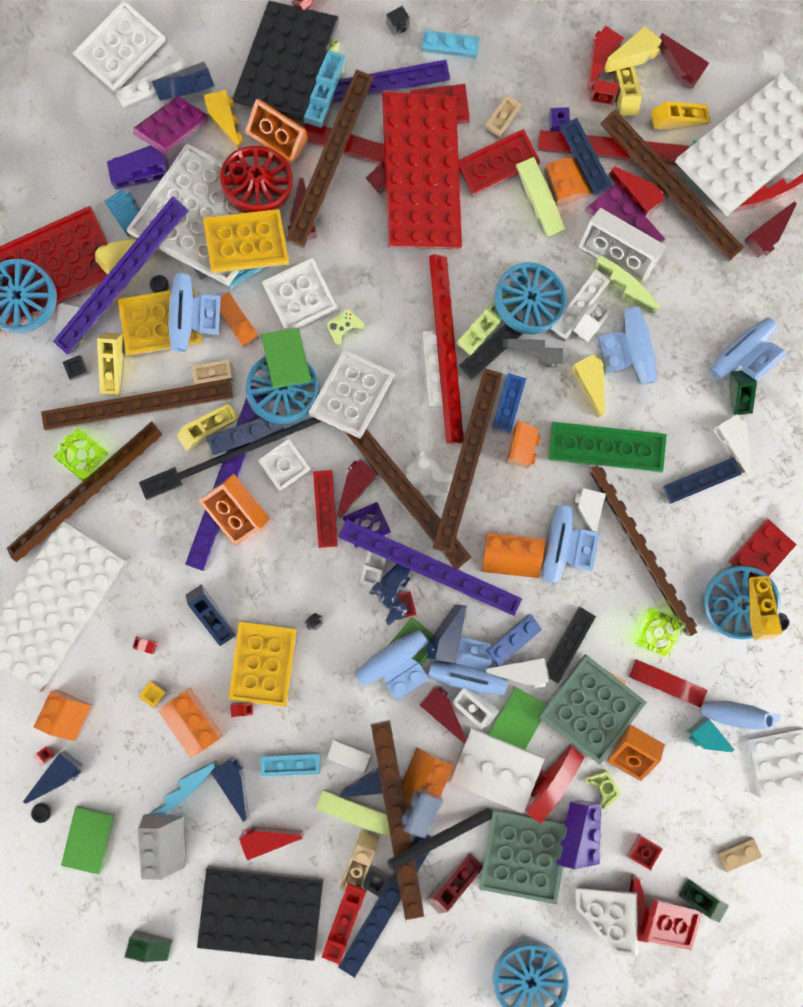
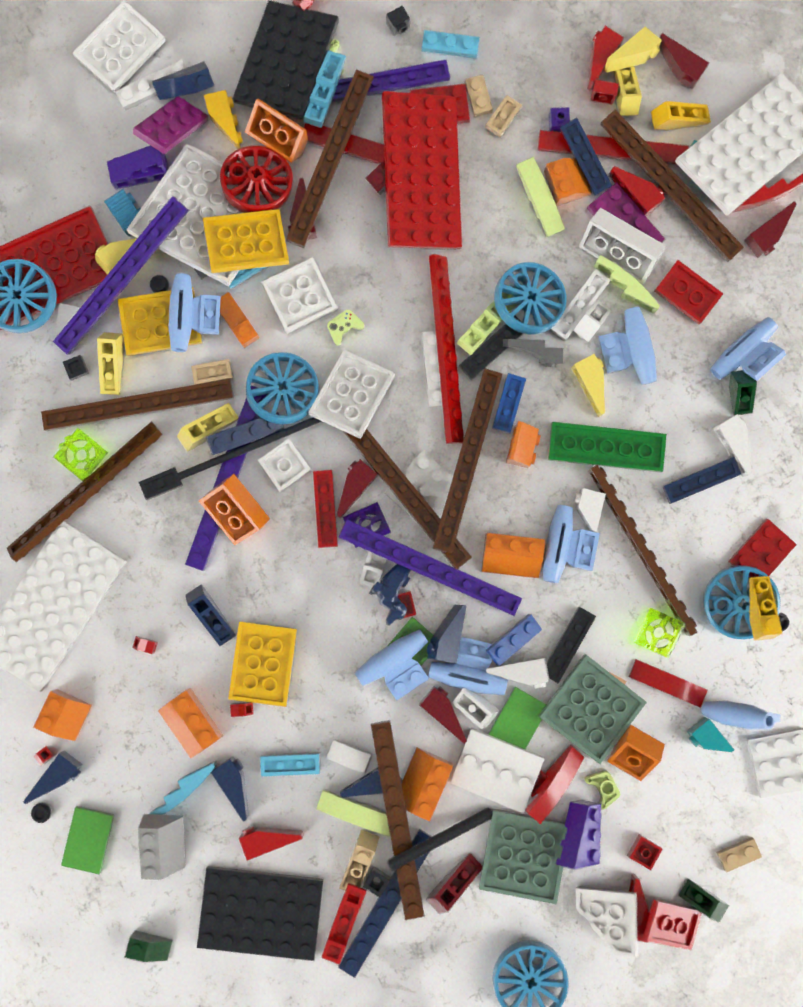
(152, 694): yellow plate -> none
(285, 358): bright green tile -> none
(314, 622): black plate -> none
(422, 812): sand blue slope -> none
(478, 95): none -> tan plate
(496, 162): red plate -> none
(688, 292): none -> red plate

